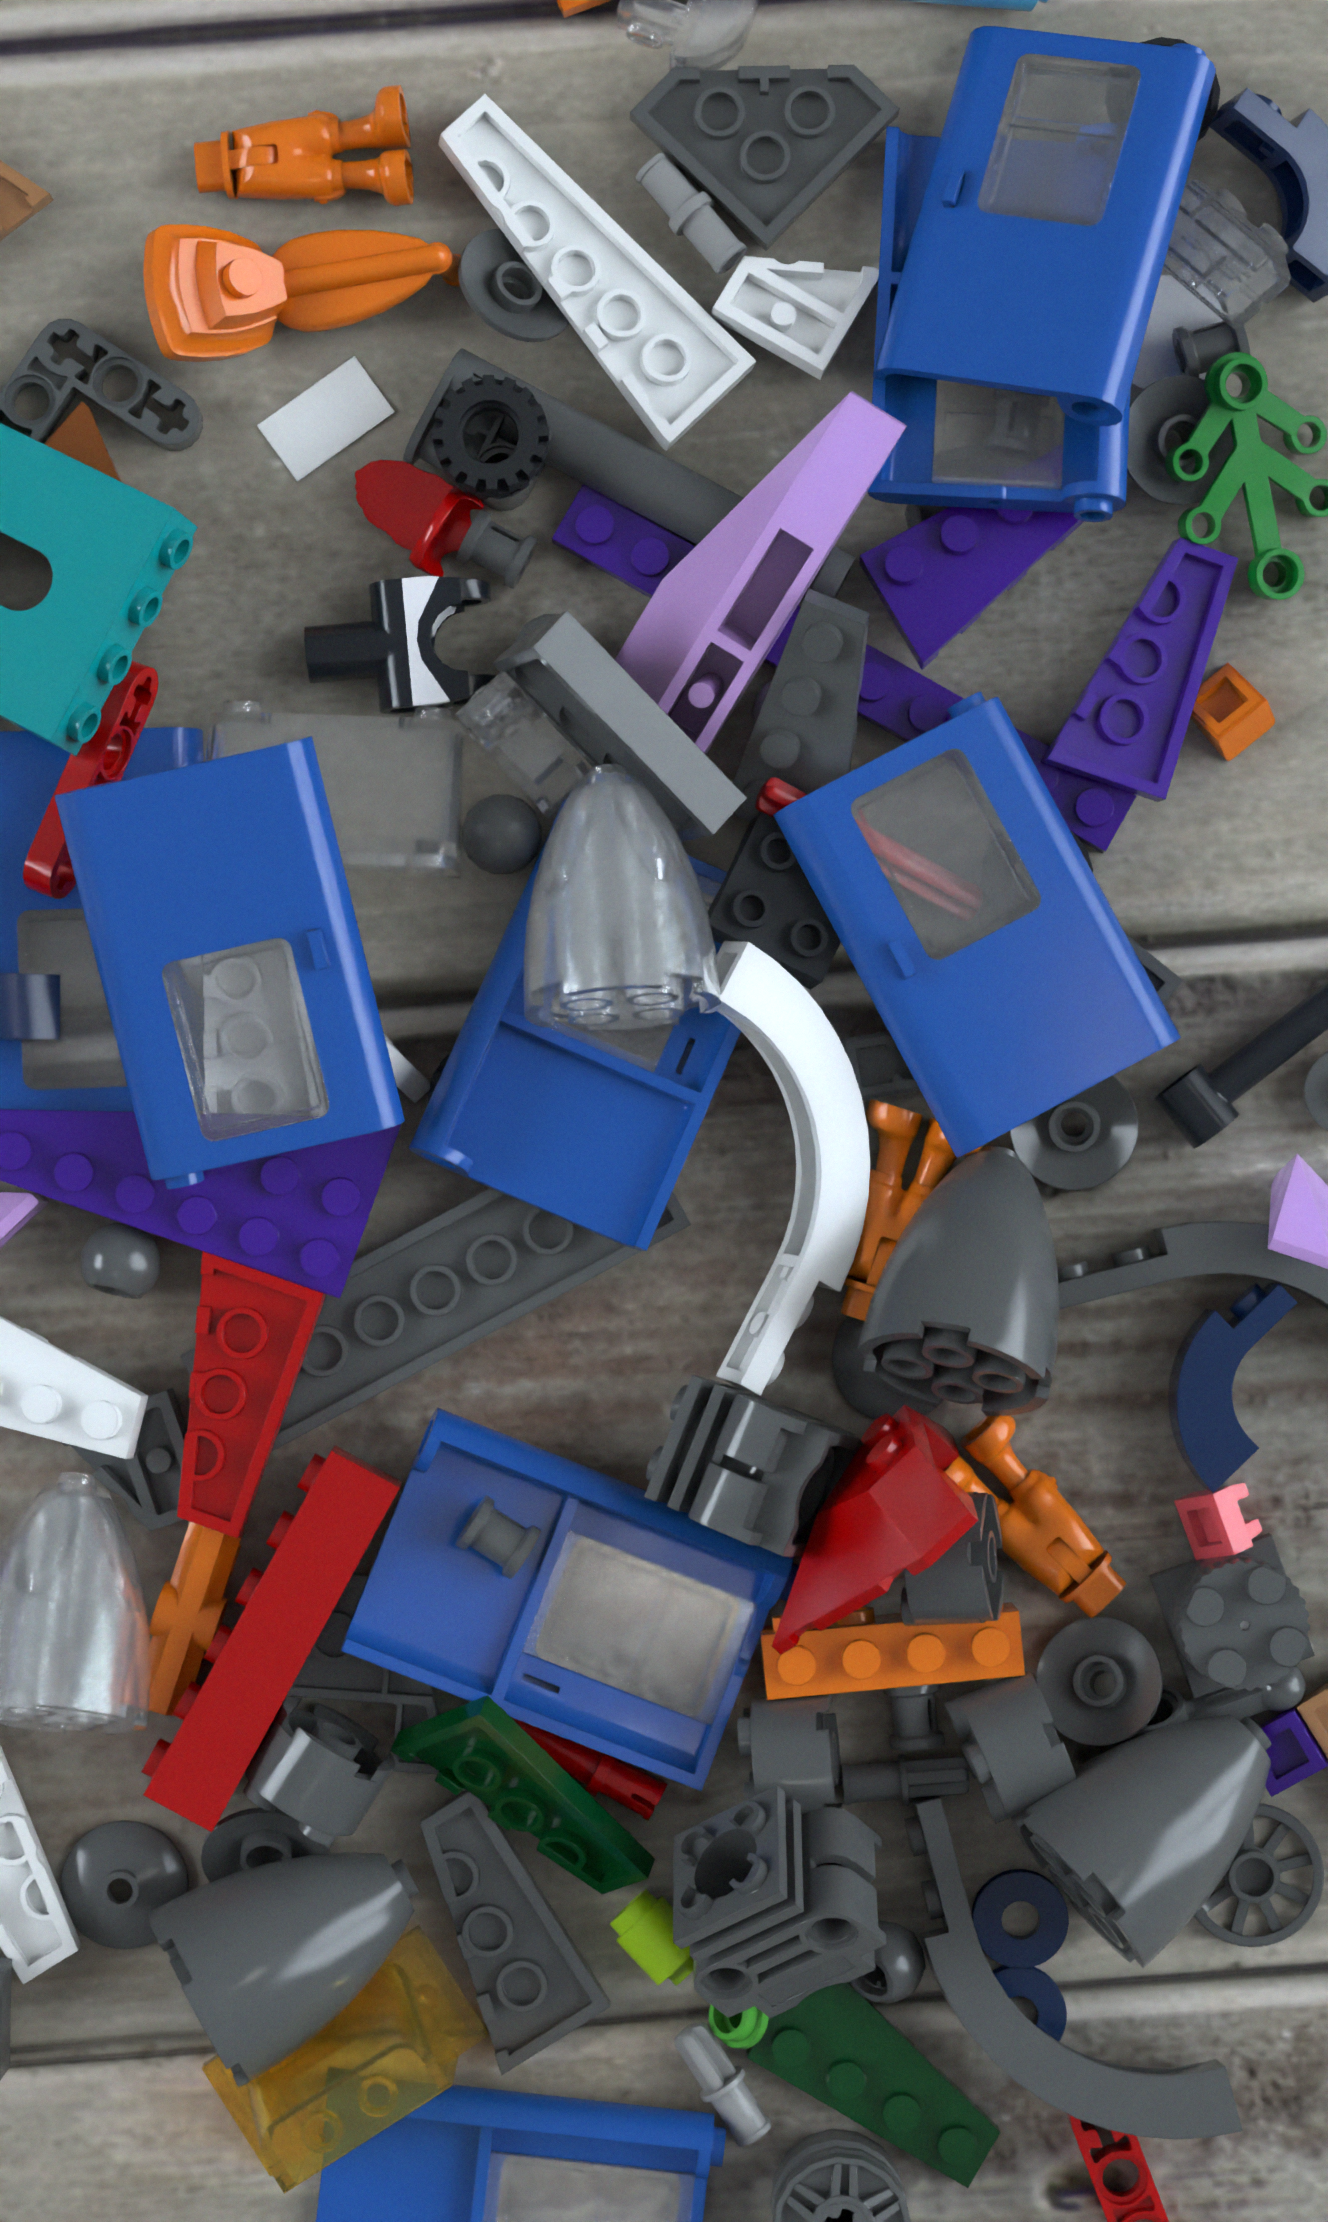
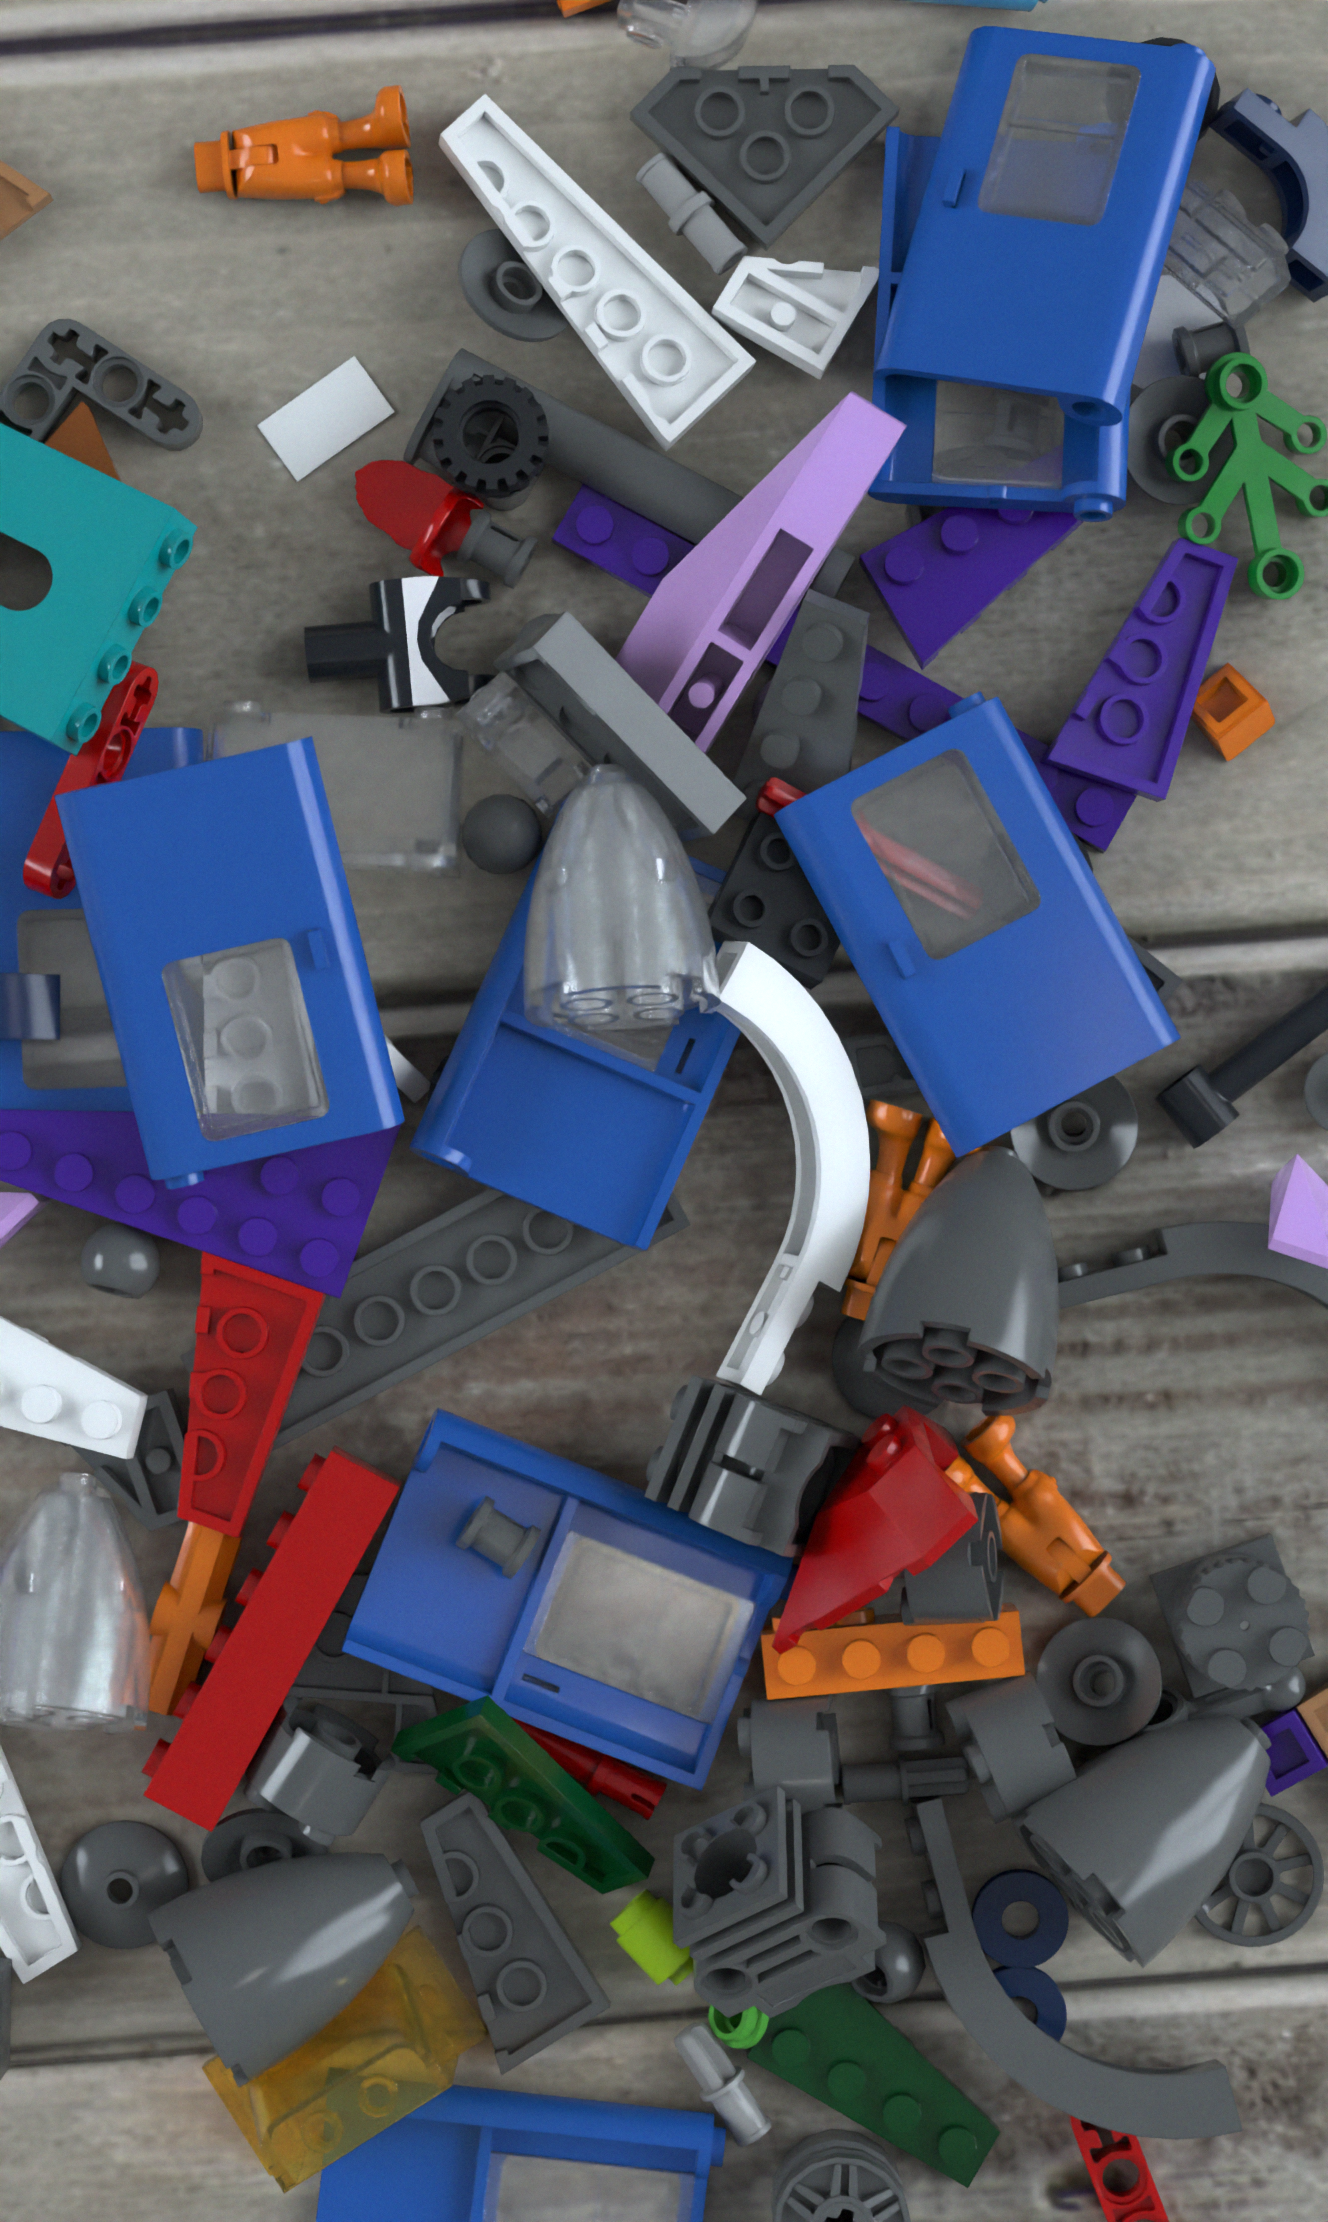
(221, 295): orange piece -> none
(1203, 1383): dark blue arch -> none
(1216, 1522): coral tile -> none

